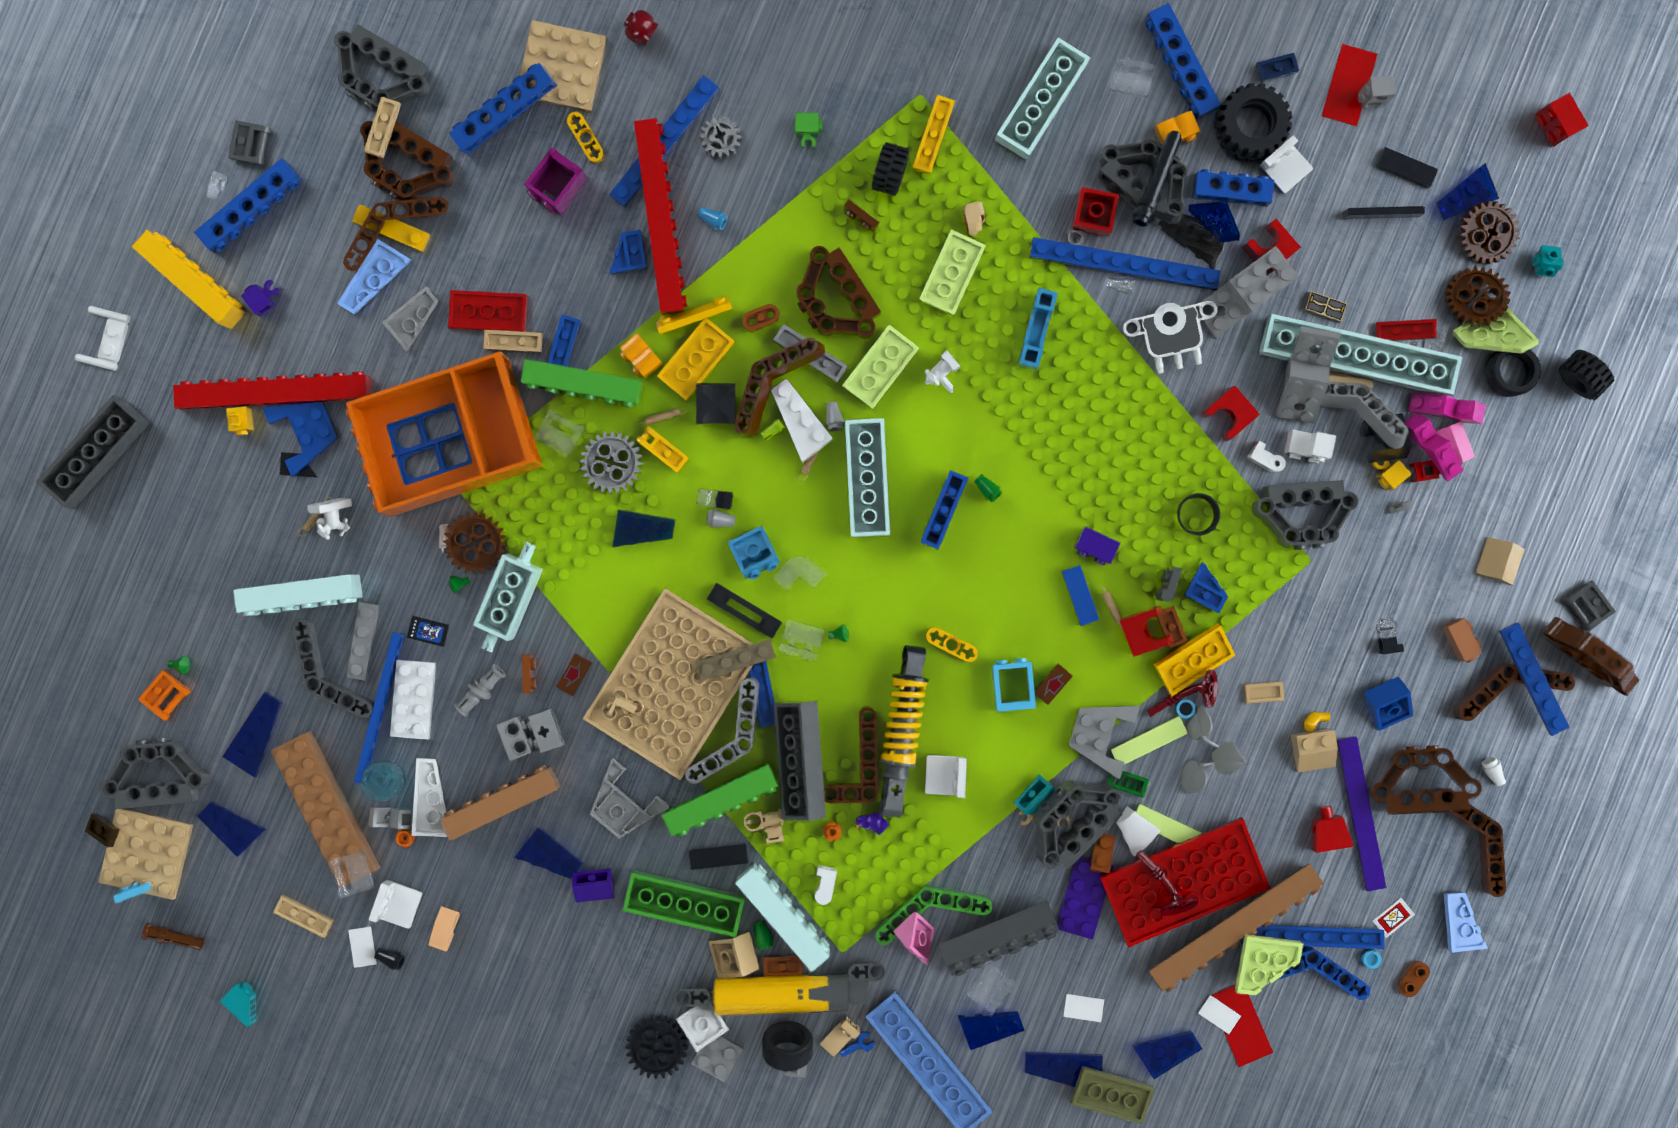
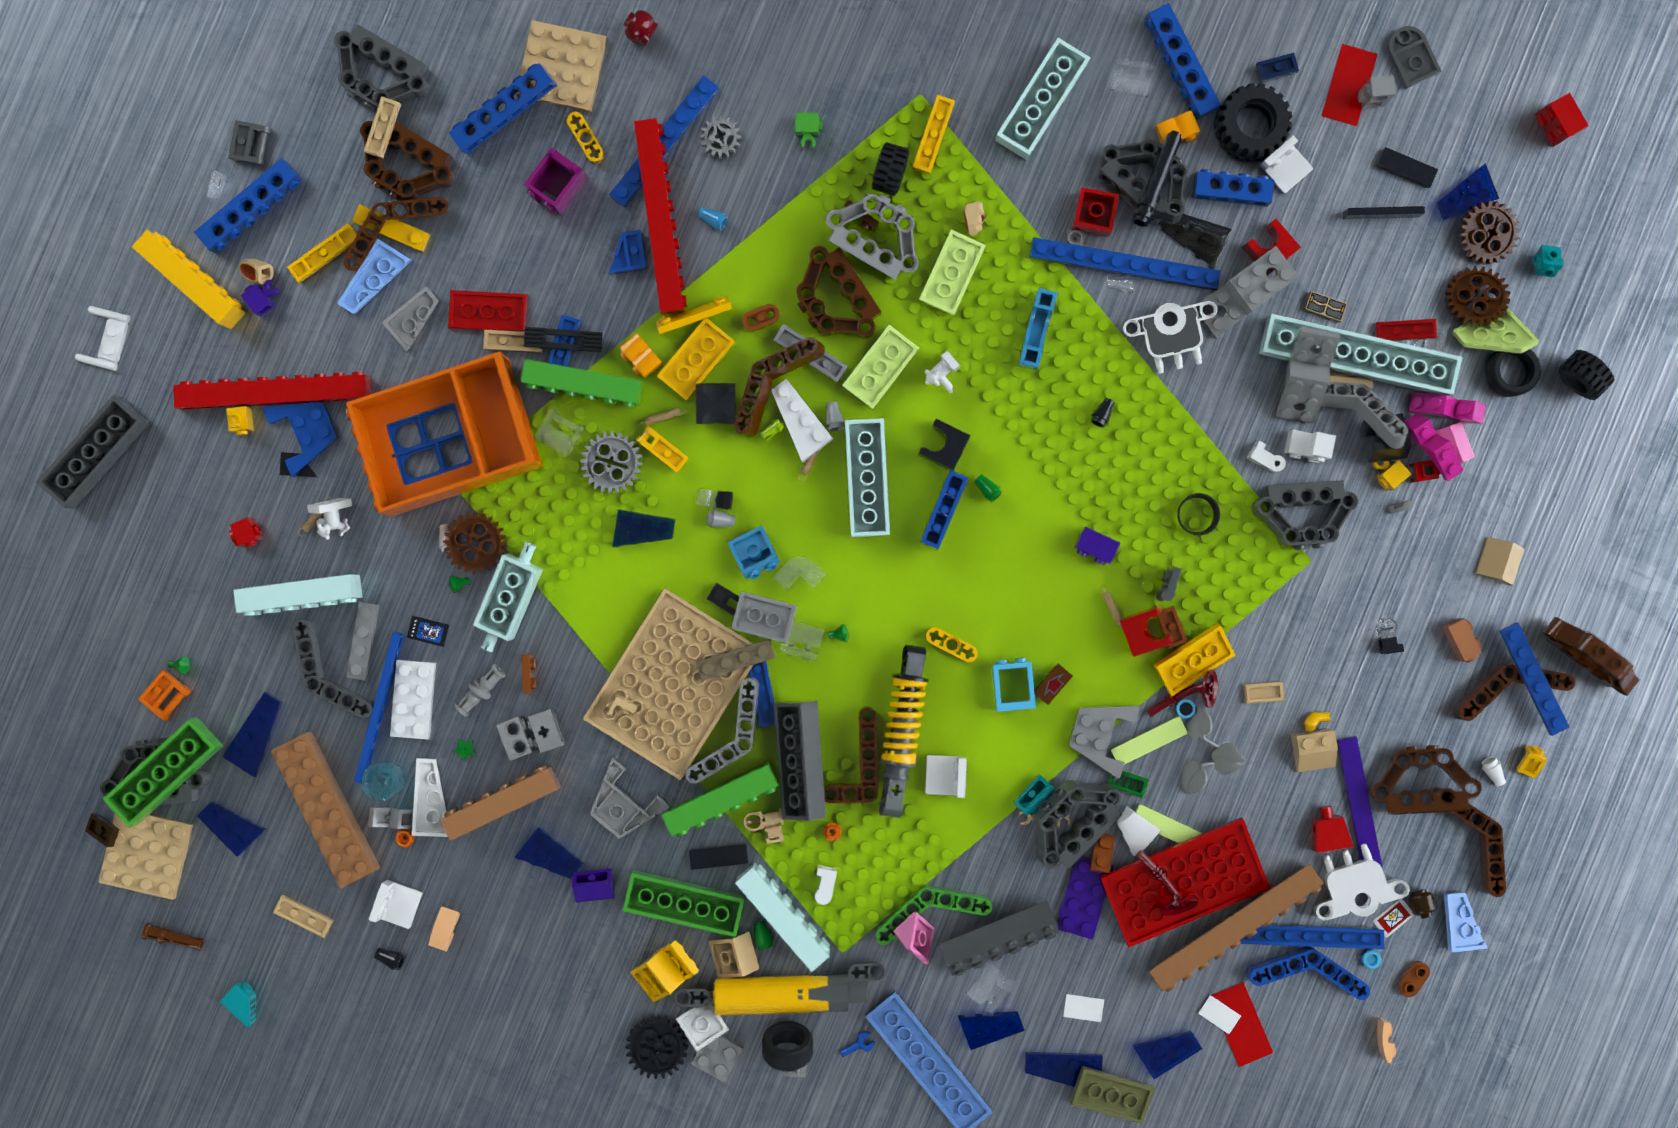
(131, 891): medium azure wing -> none
(163, 772): none -> bright green brick
(245, 532): none -> red brick
(256, 270): none -> tan rock
(323, 253): none -> yellow plate
(358, 873): clear plate -> none
(362, 947): white sticker -> none
(464, 749): none -> green piece
(535, 338): none -> black container
(574, 674): reddish brown tile -> none
(664, 971): none -> yellow bracket
(764, 617): none -> light grey plate
(782, 965): dark orange plate -> none
(840, 1036): tan bracket -> none
(872, 822): dark purple animal -> none
(904, 236): none -> light grey brick
(954, 445): none -> black piece
(1080, 595): blue tile -> none
(1102, 414): none -> black cone
(1206, 590): blue wing -> none
(1216, 219): clear blue wing -> none
(1237, 407): red piece -> none
(1265, 961): yellowish green plate -> none
(1354, 878): none -> white piece
(1386, 1047): none -> light nougat slope
(1389, 703): blue slope -> none
(1413, 58): none -> dark grey tile
(1422, 903): none -> dark brown head
(1532, 761): none -> yellow bracket
(1594, 602): dark grey plate -> none

